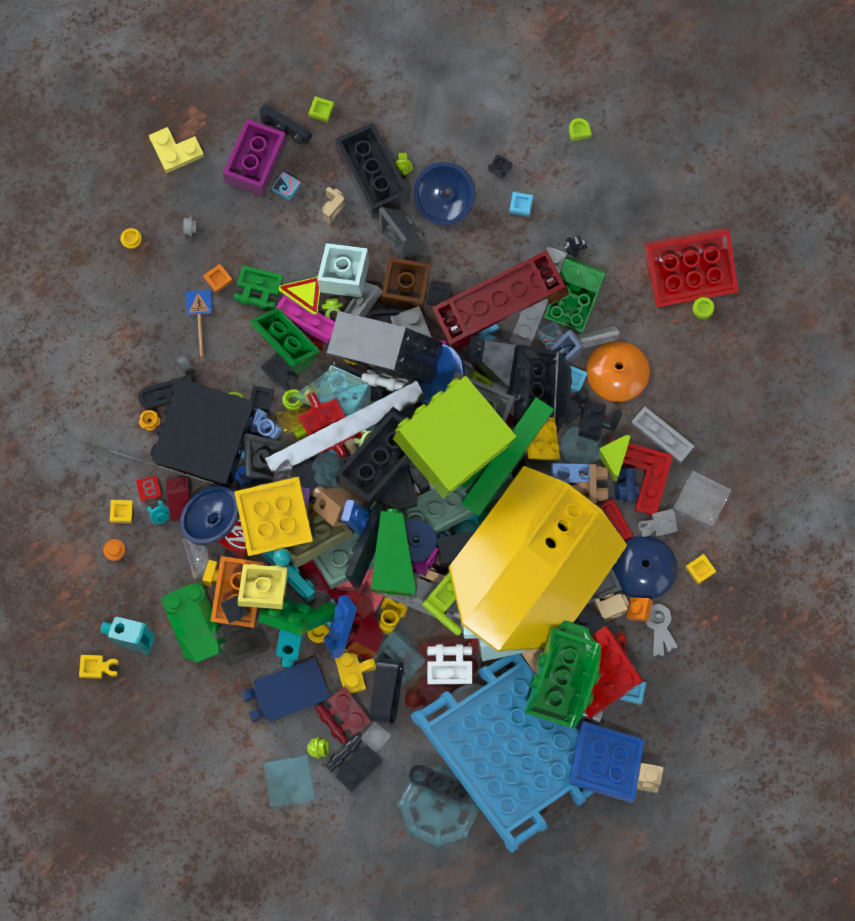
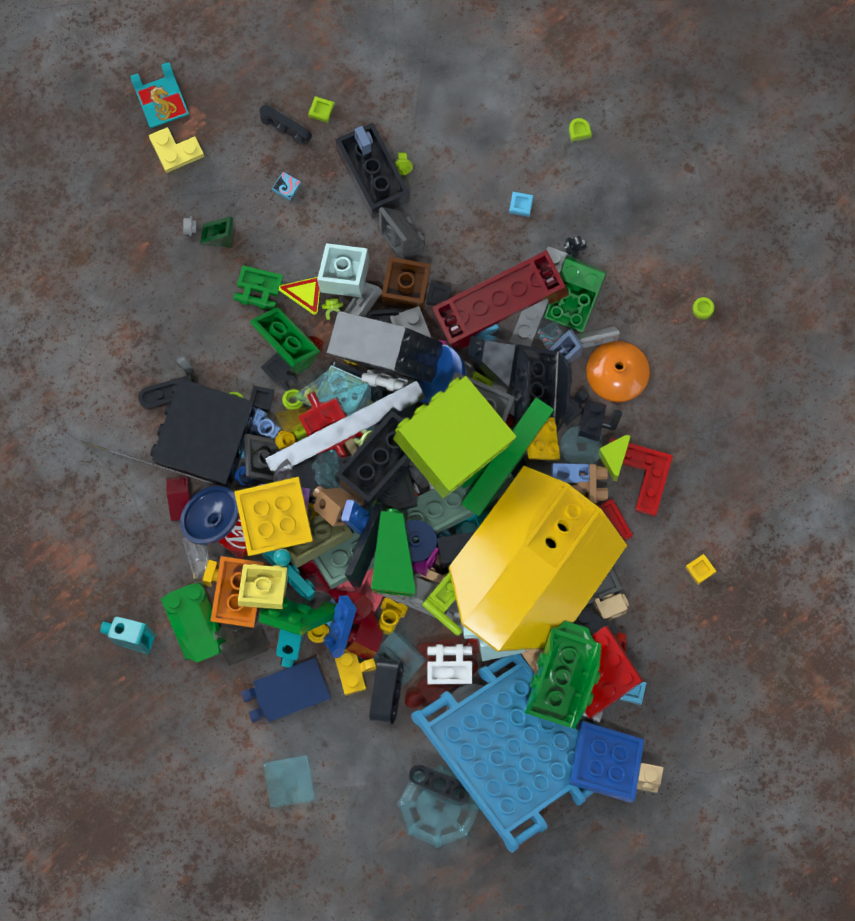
(93, 666): yellow plate -> none
(114, 550): orange plate -> none
(121, 511): yellow plate -> none
(131, 238): yellow plate -> none
(148, 489): red tile -> none
(149, 414): light orange plate -> none
(159, 514): teal plate -> none
(161, 98): none -> flag
(197, 304): piece -> none
(217, 278): orange plate -> none
(219, 233): none -> dark green slope
(233, 611): black plate -> none
(254, 157): magenta brick -> none
(288, 438): none -> yellow plate
(316, 325): dark pink plate -> none
(318, 747): lime plate -> none
(333, 207): tan bracket -> none
(349, 712): dark red plate -> none
(359, 768): black plate -> none
(363, 139): none -> sand blue plate
(375, 737): clear plate -> none
(431, 196): dark blue dish -> none
(501, 172): black plate -> none
(578, 378): medium azure tile -> none
(627, 489): dark blue plate -> none
(639, 609): orange plate -> none
(641, 581): dark blue dish -> none
(659, 621): light grey piece -> none
(662, 435): light grey plate -> none
(662, 524): light grey plate -> none
(691, 266): red slope -> none
(702, 499): clear plate -> none

